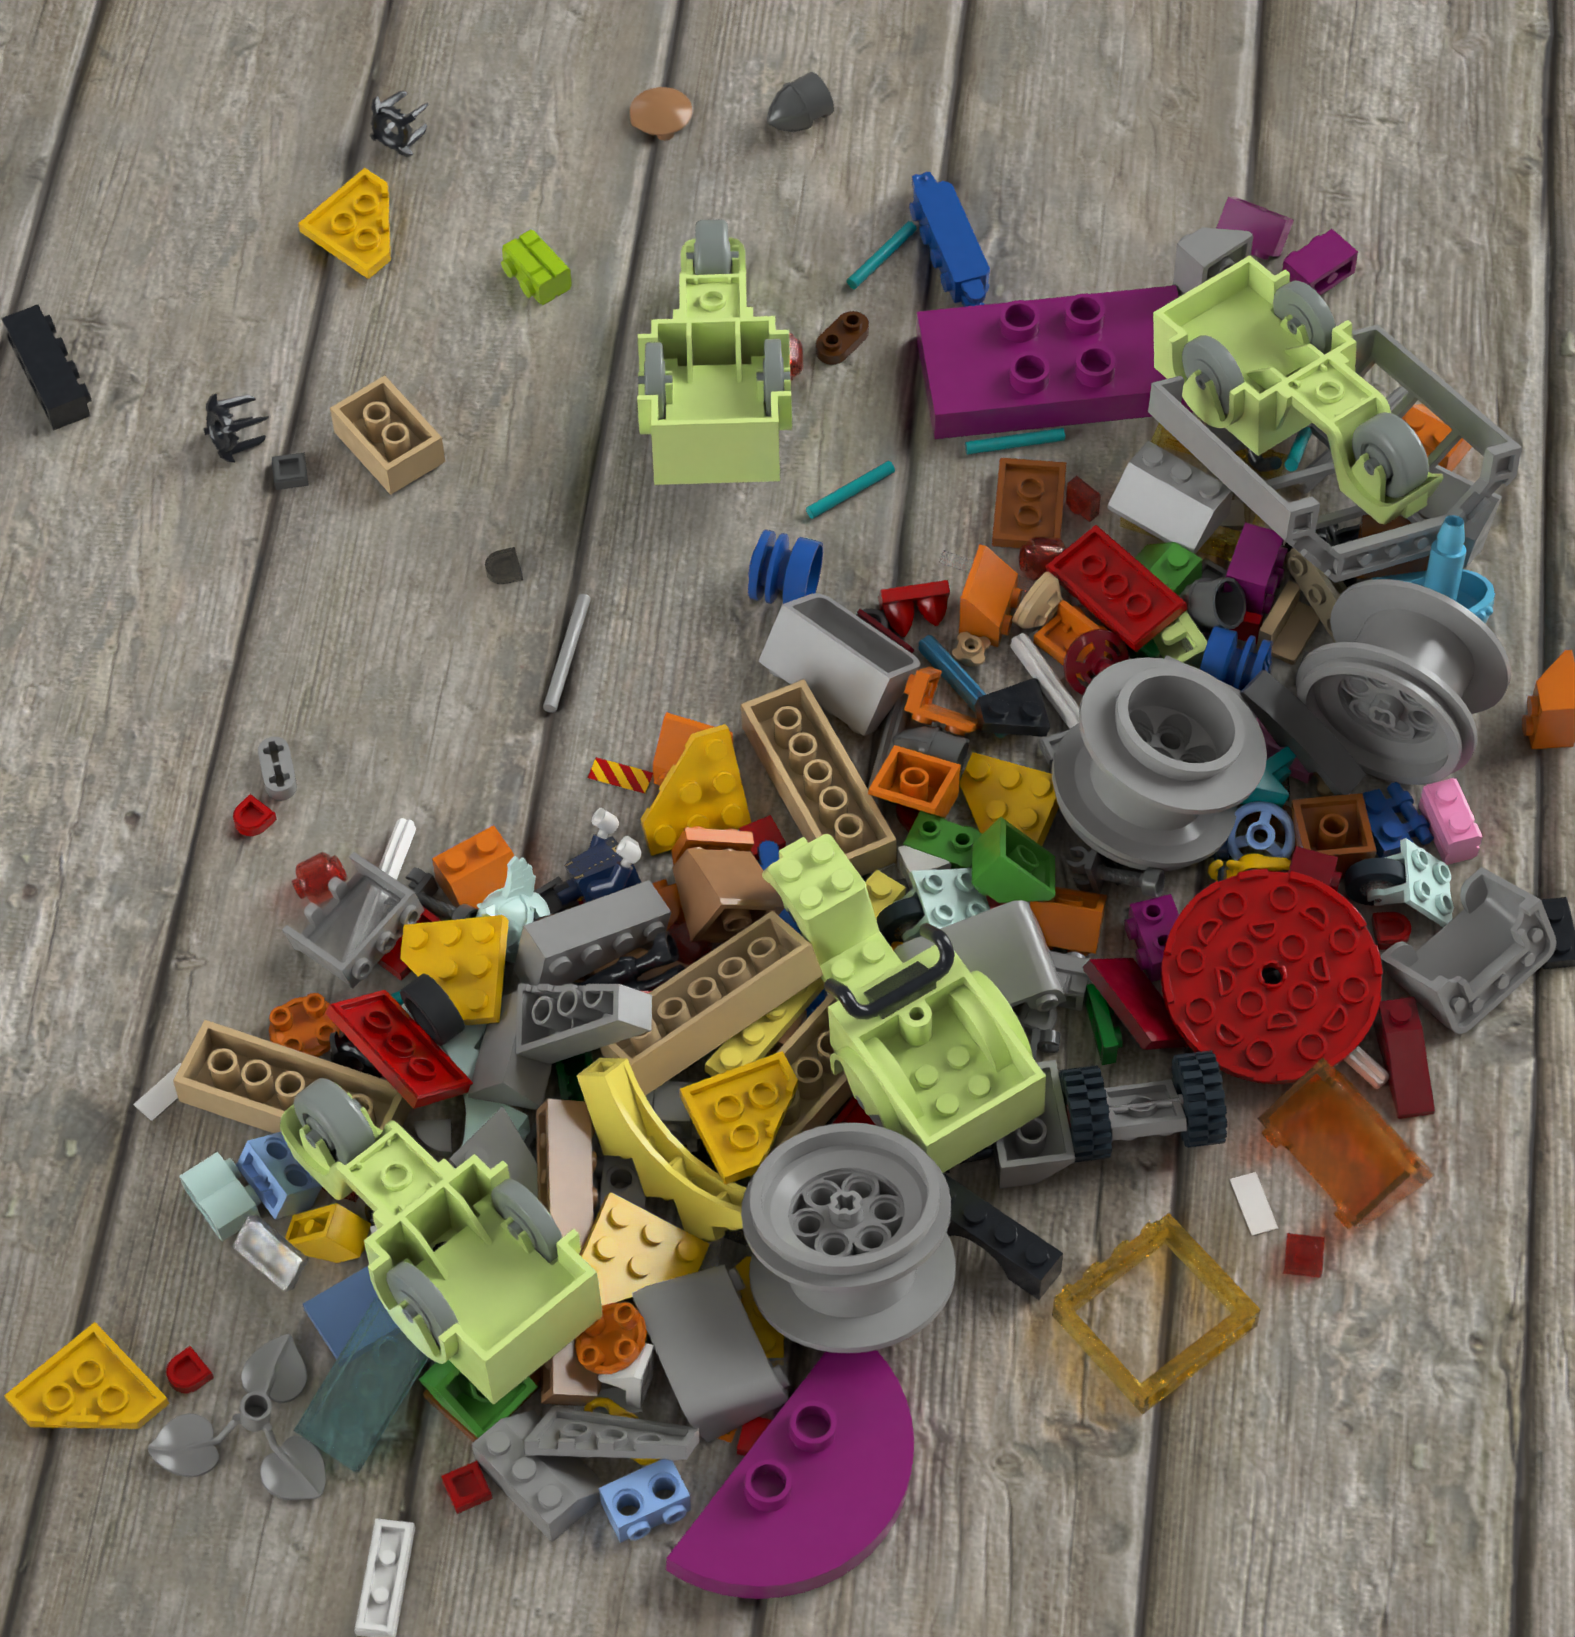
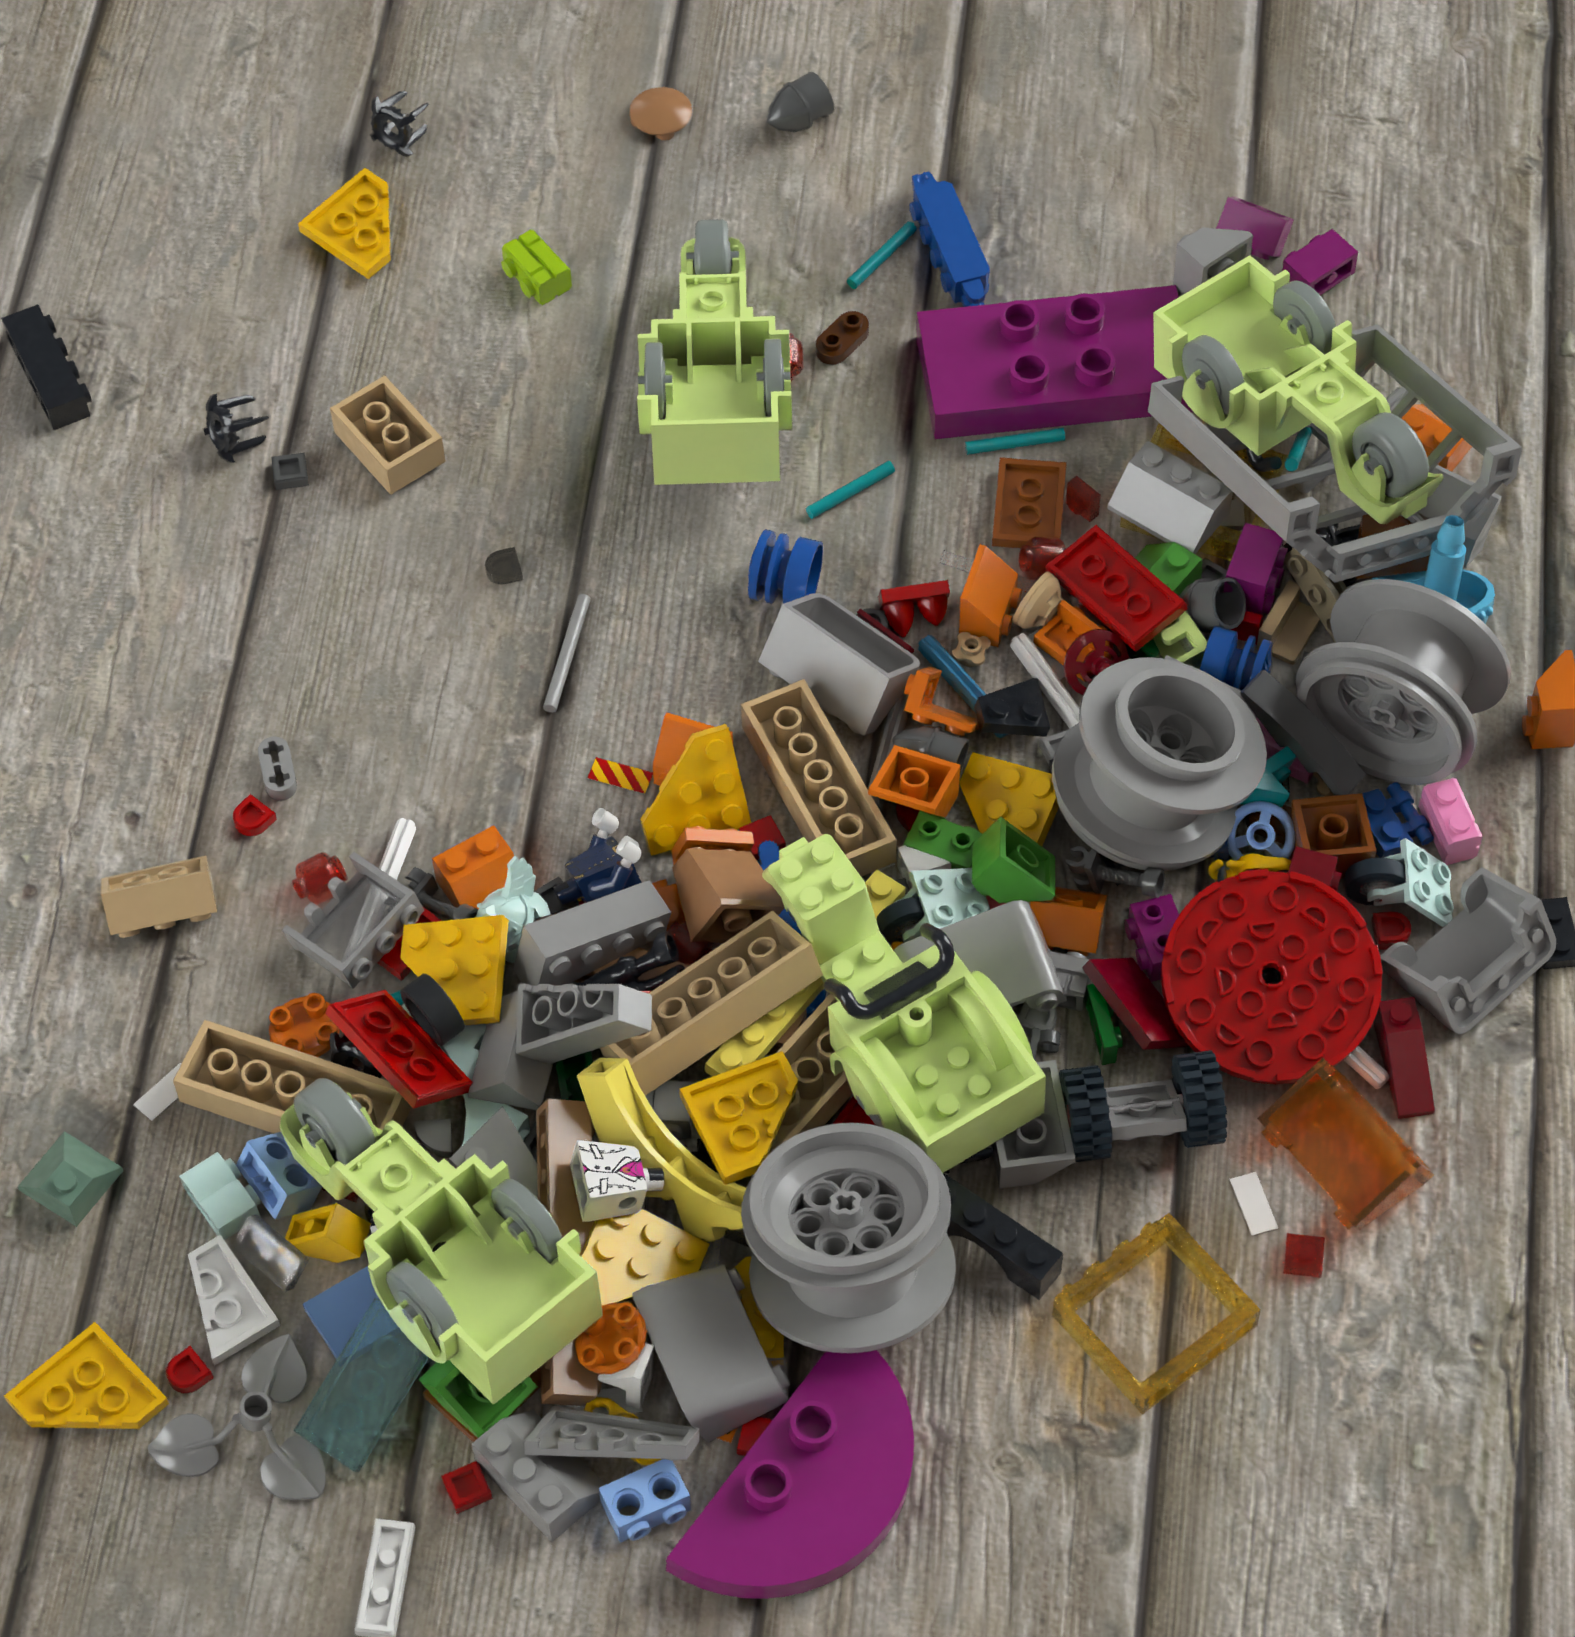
(70, 1178): none -> sand green slope
(158, 896): none -> tan slope
(229, 1300): none -> white wing
(611, 1180): none -> white torso

